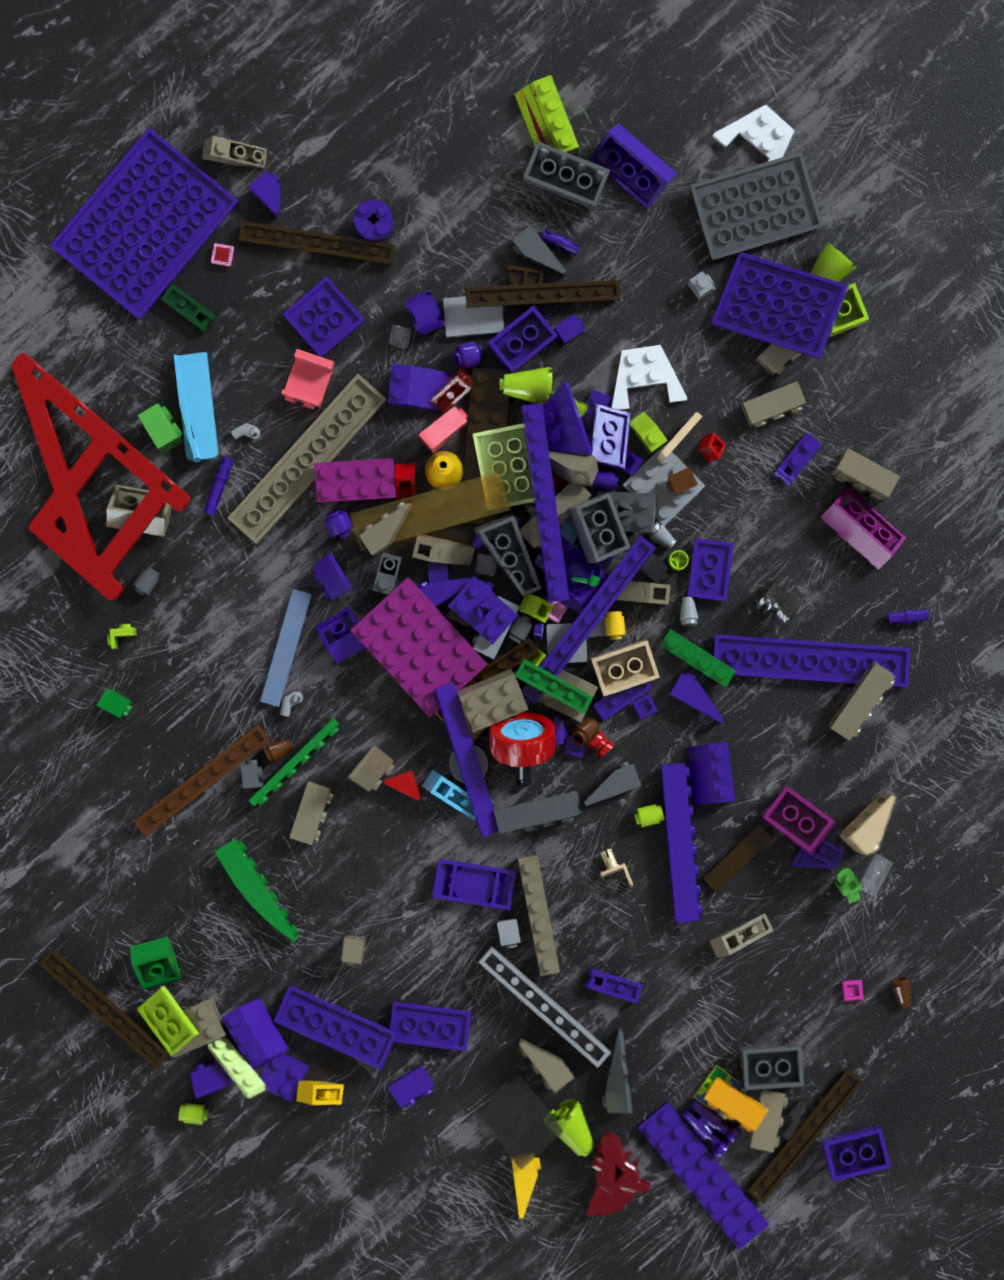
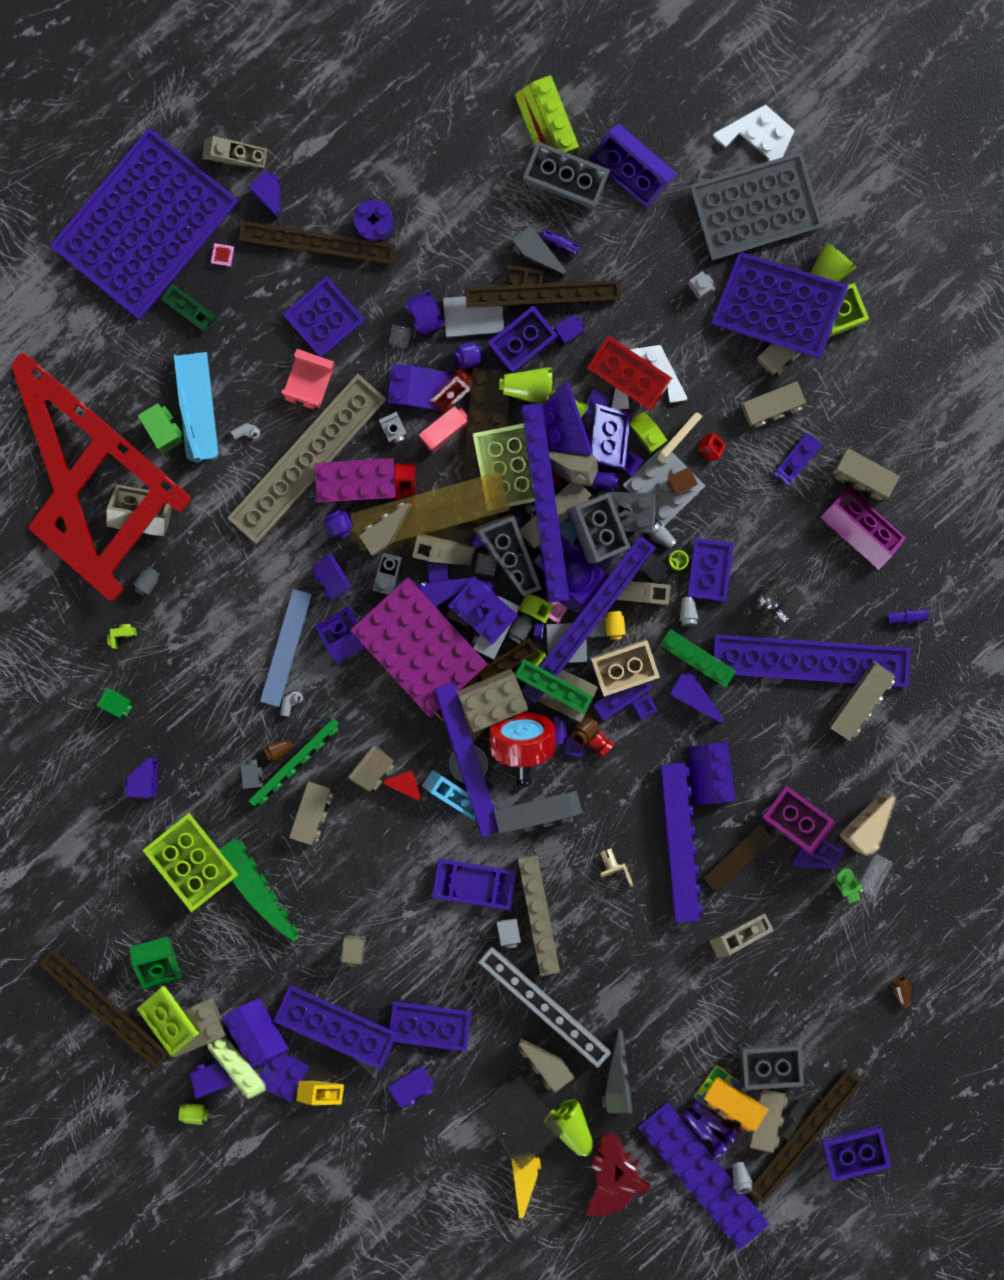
(143, 780): none -> dark purple slope
(190, 862): none -> lime slope
(201, 780): reddish brown plate -> none
(220, 480): dark purple pin -> none
(387, 422): none -> light grey brick
(444, 477): yellow cone -> none
(592, 581): green hand -> none
(614, 986): dark purple plate -> none
(618, 782): dark grey slope -> none
(629, 373): none -> red plate
(649, 815): lime brick -> none
(741, 1178): none -> light grey cone
(852, 990): dark pink tile -> none

